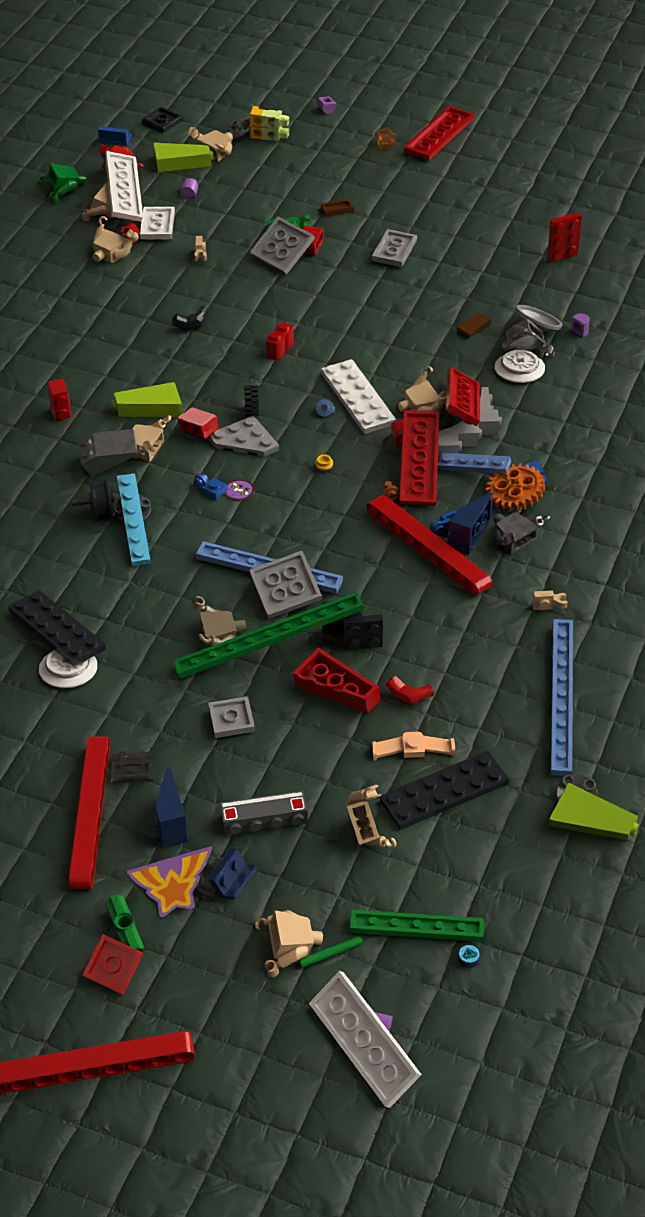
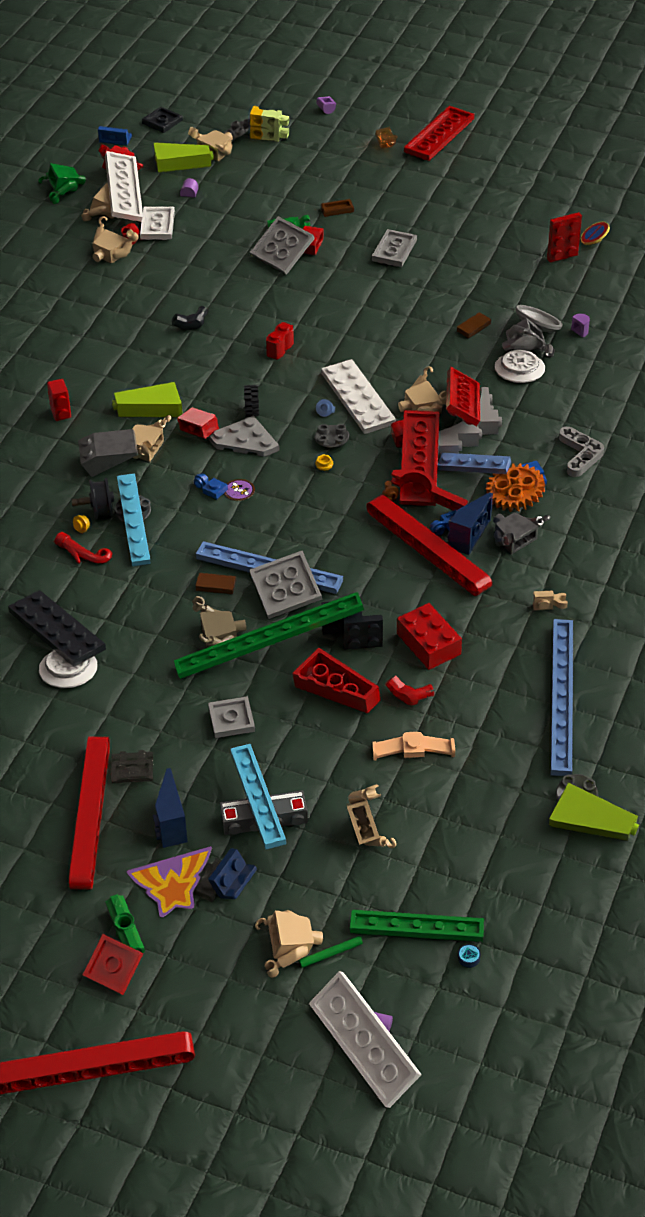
(64, 541): none -> red plant
(81, 523): none -> yellow plate
(200, 249): tan plate -> none
(216, 583): none -> reddish brown tile
(258, 796): none -> medium azure plate
(331, 435): none -> dark grey dish
(429, 636): none -> red brick
(438, 495): none -> red piece
(443, 790): black plate -> none
(591, 449): none -> light grey beam
(595, 233): none -> piece

